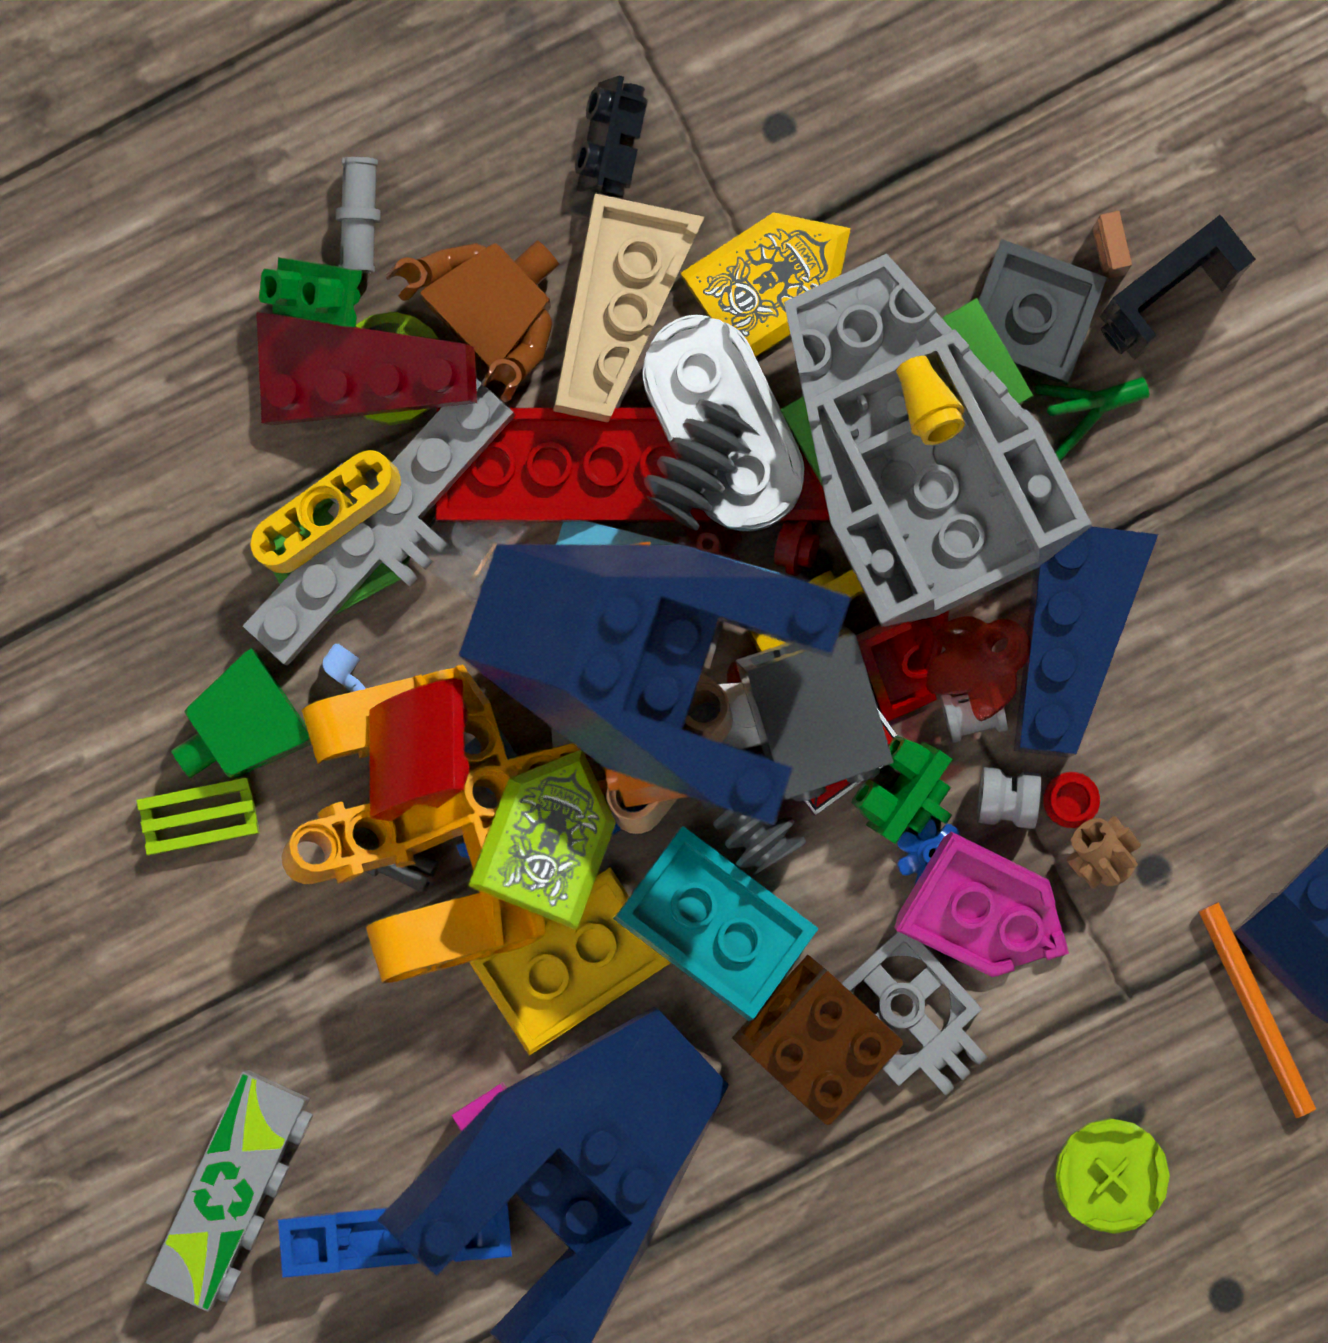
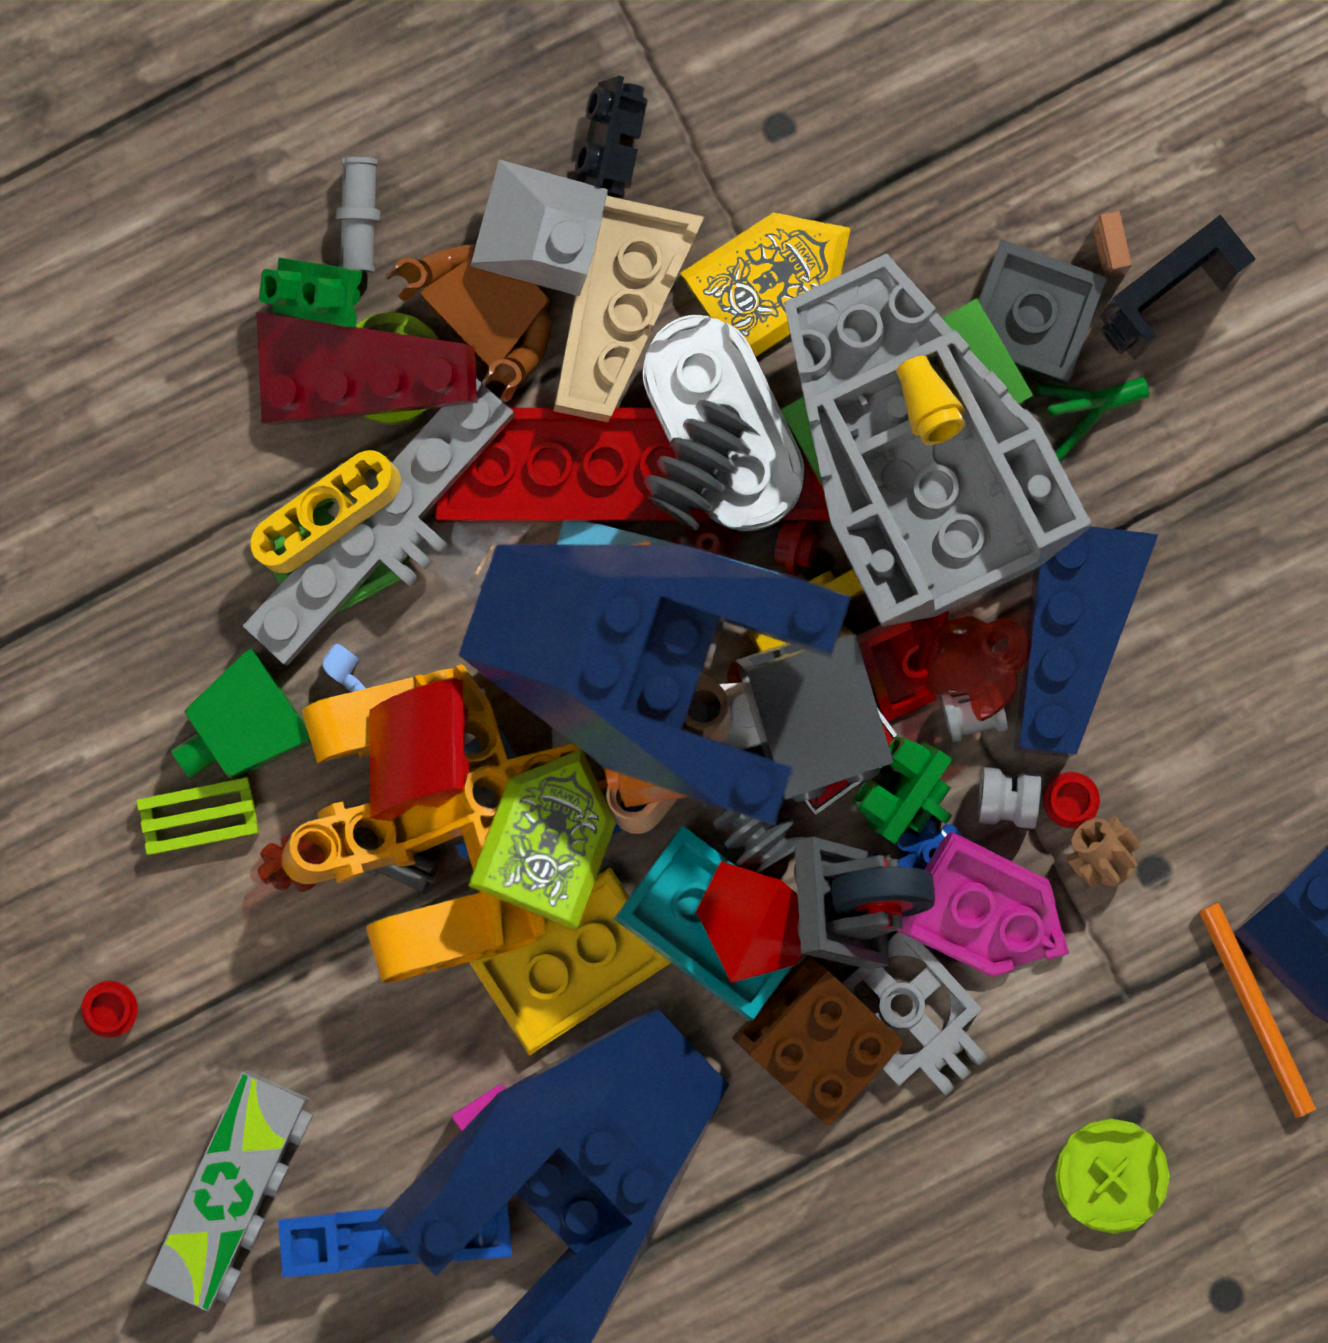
(109, 1009): none -> red plate
(272, 870): none -> clear red plant
(539, 228): none -> light grey slope
(750, 922): none -> red slope
(854, 900): none -> dark grey plate

